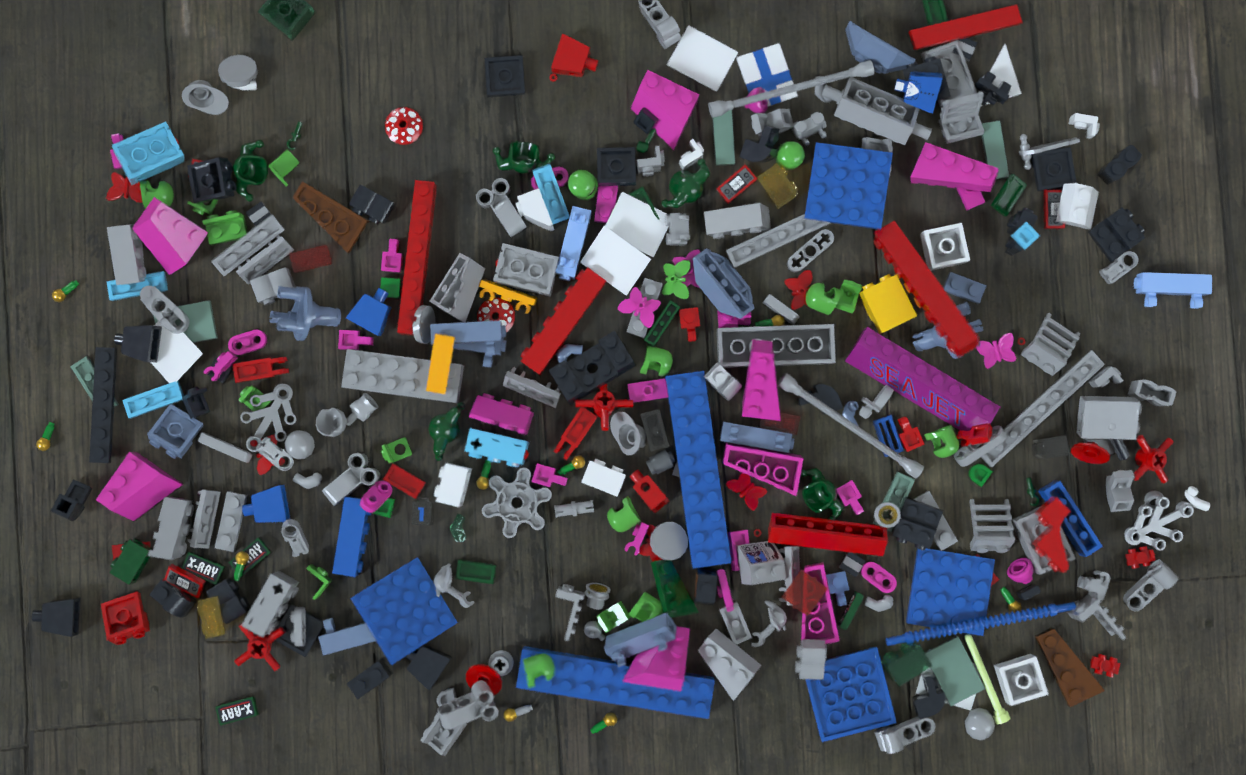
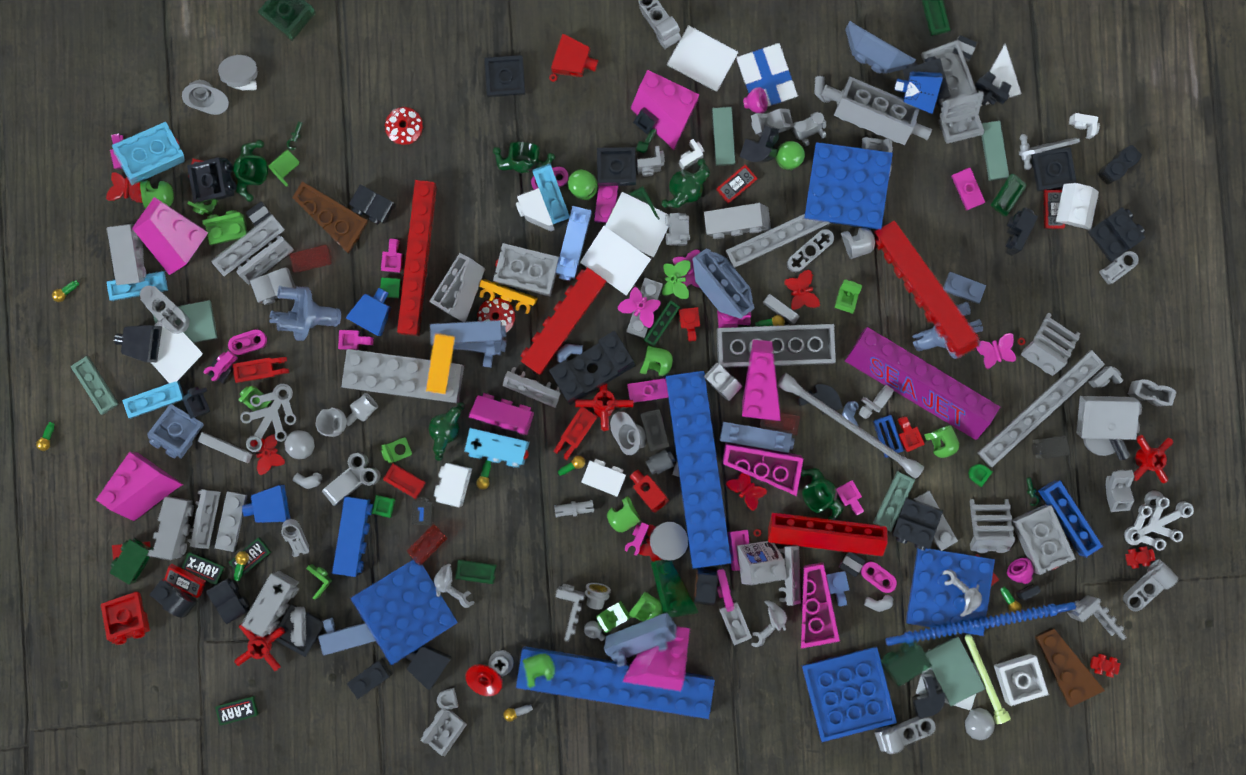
(59, 617): black torso -> none
(71, 504): black brick -> none
(103, 405): black plate -> none
(211, 617): clear yellow bracket -> none
(274, 453): light grey piece -> none
(377, 494): dark pink plate -> none
(421, 328): light grey tile -> none
(427, 544): none -> clear red plate
(457, 530): clear green arm -> none
(469, 707): light grey piece -> none
(502, 207): light grey piece -> none
(503, 504): light grey plate -> none
(546, 475): dark pink plate -> none
(609, 720): piece -> none
(728, 662): light grey wedge -> none
(778, 186): clear yellow bracket -> none
(804, 592): clear red piece -> none
(811, 659): light grey brick -> none
(821, 300): bright green helmet -> none
(850, 610): dark green tile -> none
(860, 244): none -> light grey helmet
(863, 69): light grey hose -> none
(887, 303): yellow brick -> none
(894, 514): piece -> none
(945, 246): white brick -> none
(952, 170): dark pink wedge -> none
(965, 27): red tile -> none
(970, 453): light grey beam -> none
(972, 595): none -> light grey piece
(977, 435): red plate -> none
(1025, 235): medium azure tile -> none
(1049, 542): red arch -> none
(1090, 453): red dish -> none
(1095, 585): light grey piece -> none
(1173, 284): light blue brick -> none
(1191, 496): white arm -> none

